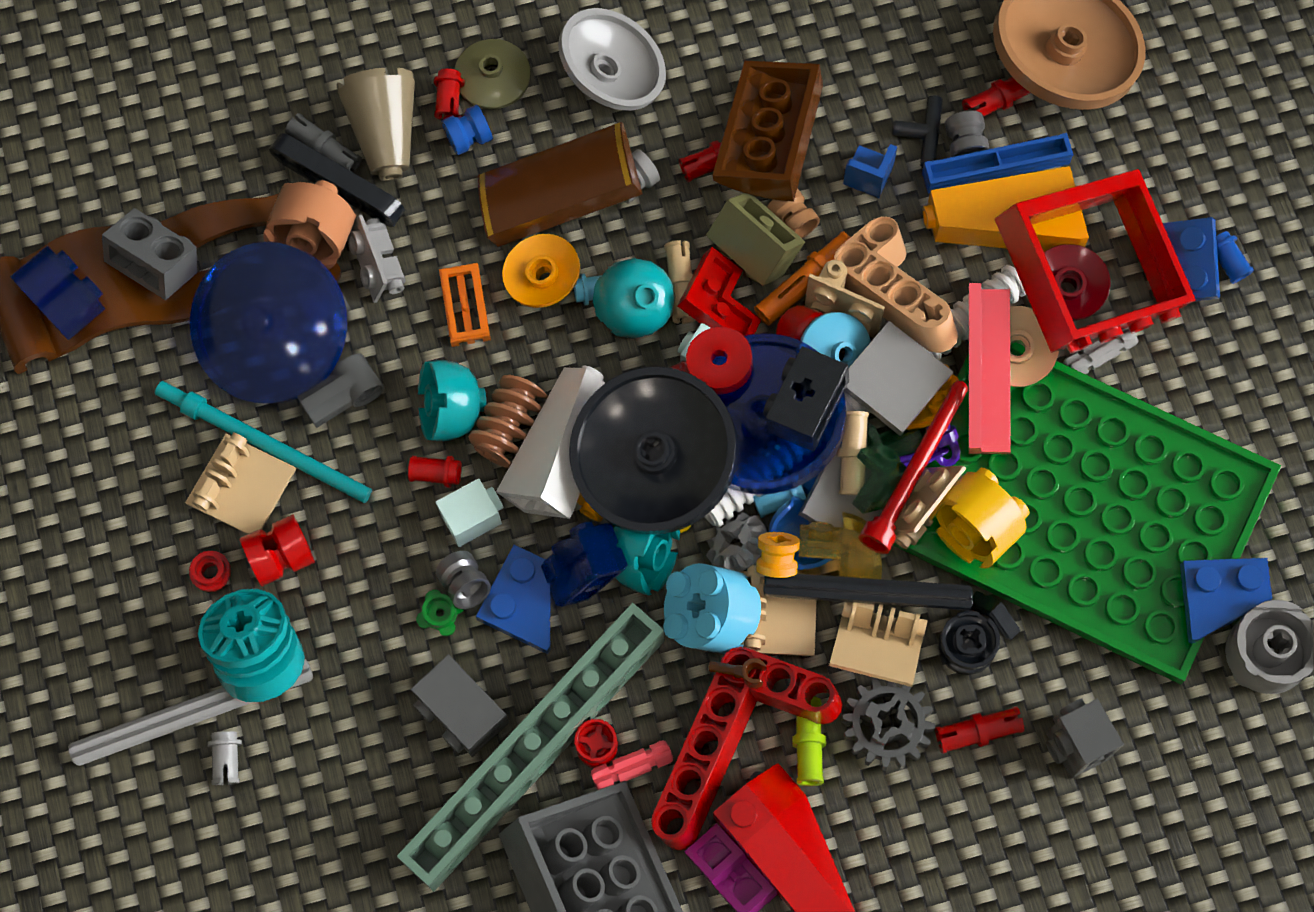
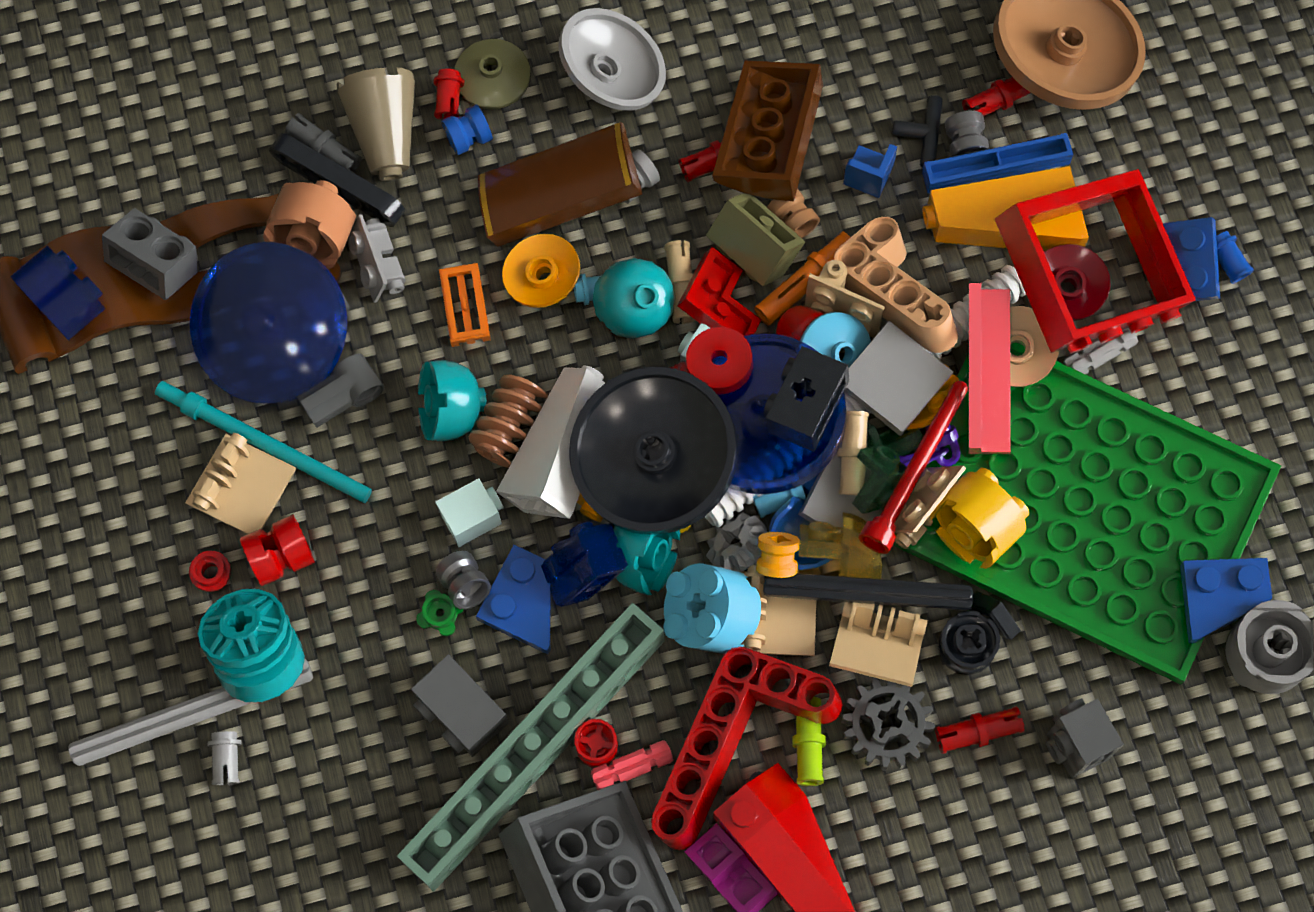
(435, 470): red pin -> none
(741, 670): reddish brown hand -> none

